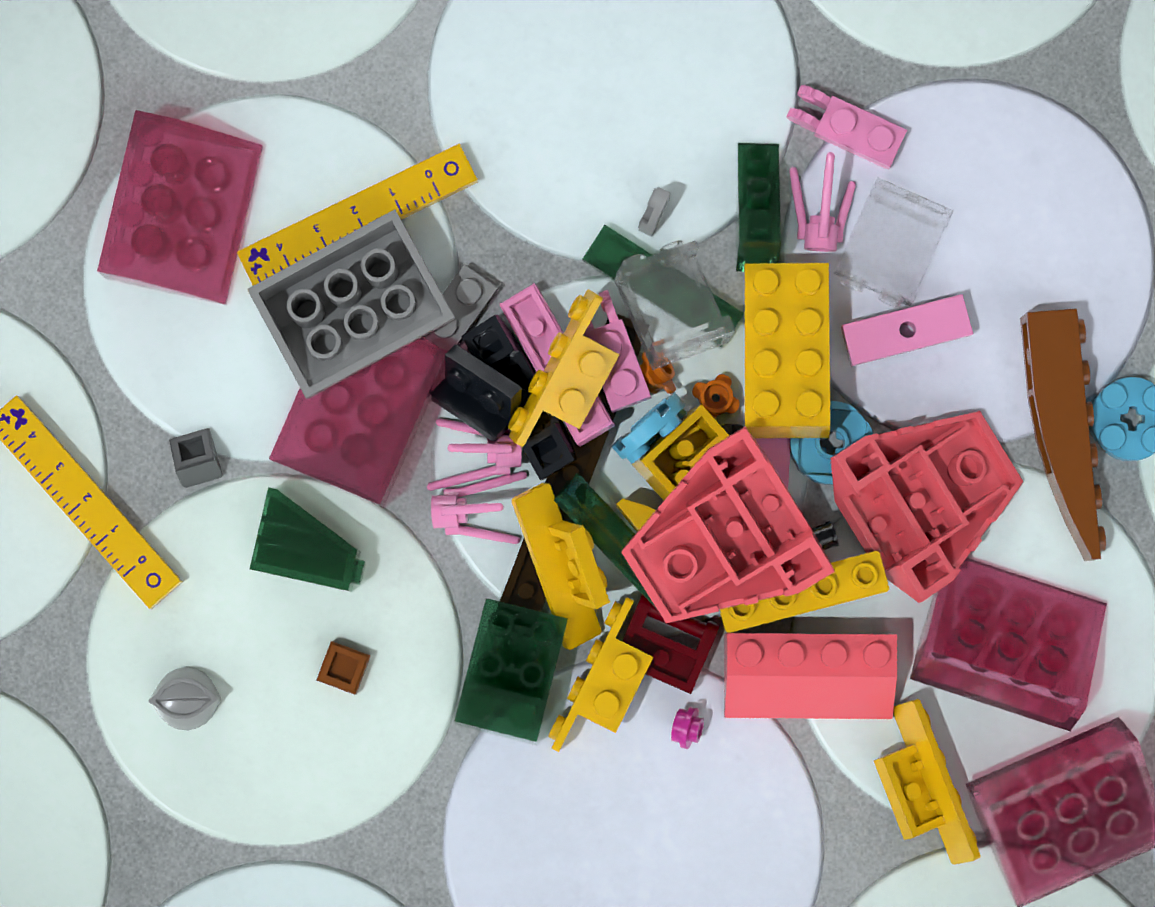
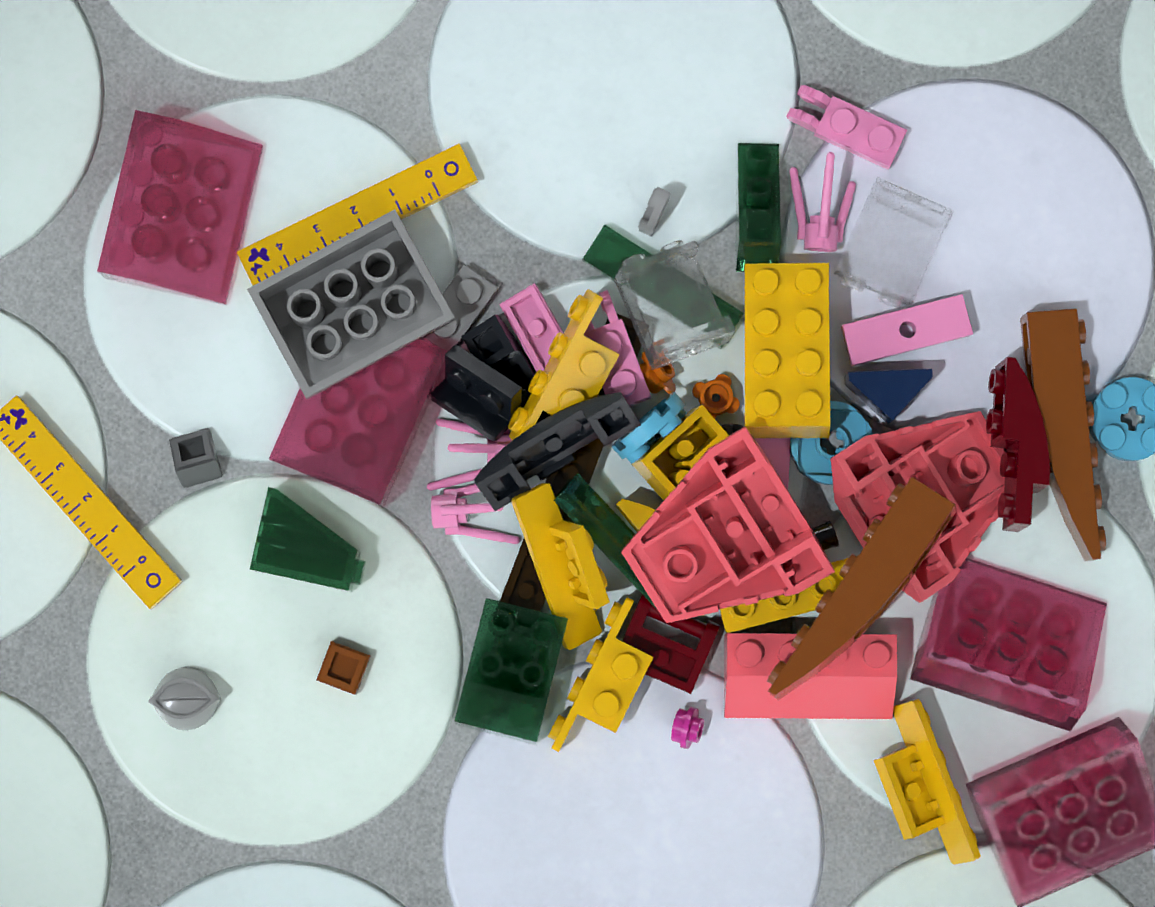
(551, 441): none -> black slope
(869, 582): none -> dark orange slope
(887, 390): none -> dark blue slope
(1019, 428): none -> dark red slope

